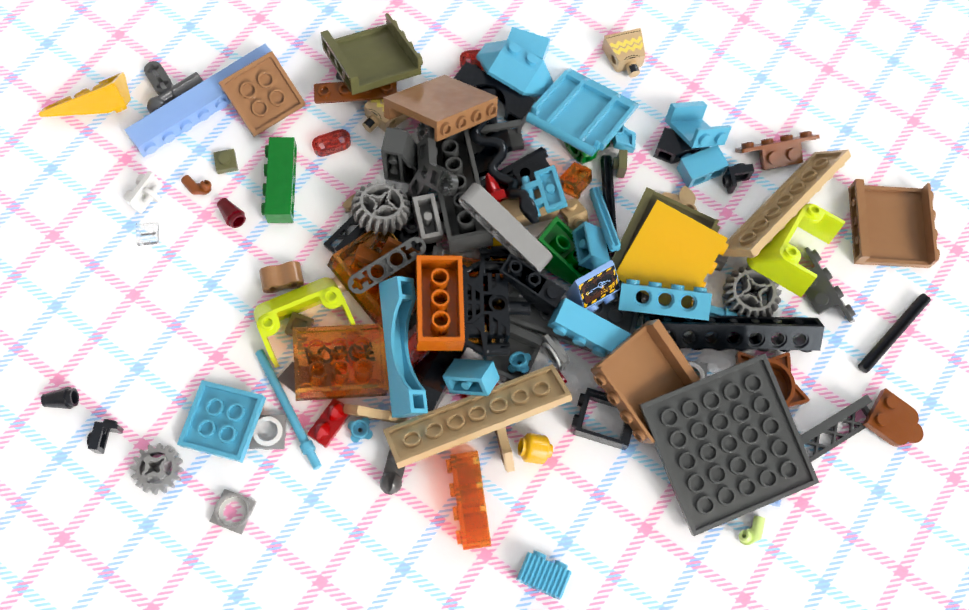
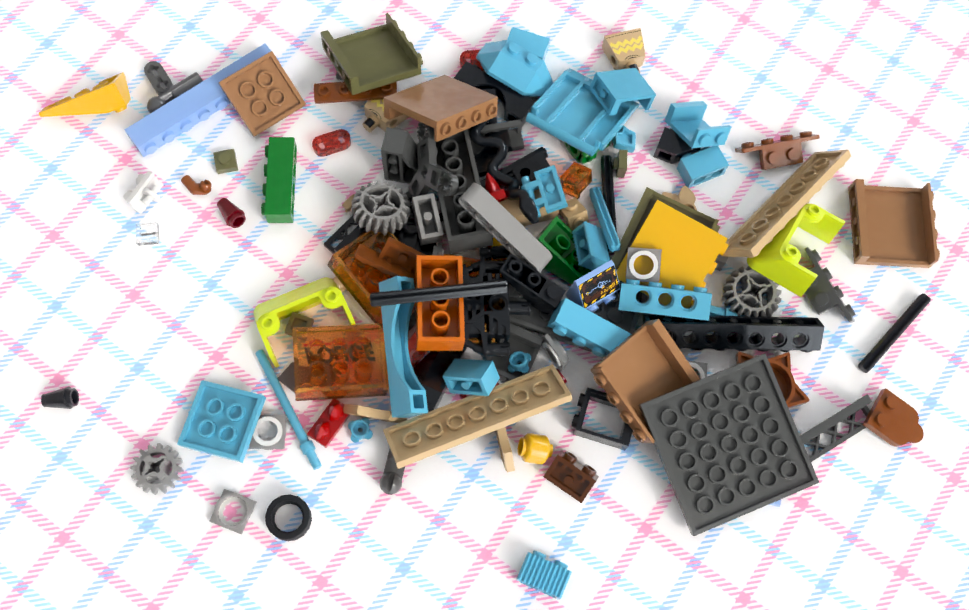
(99, 436): black bracket -> none
(273, 508): none -> black tyre
(281, 277): medium nougat axle -> none
(385, 262): dark grey beam -> none
(438, 293): none -> black axle
(469, 499): clear orange wedge -> none
(571, 475): none -> reddish brown bracket
(621, 86): none -> medium azure panel
(654, 254): none -> piece
(735, 174): black bracket -> none
(754, 533): yellowish green arm -> none

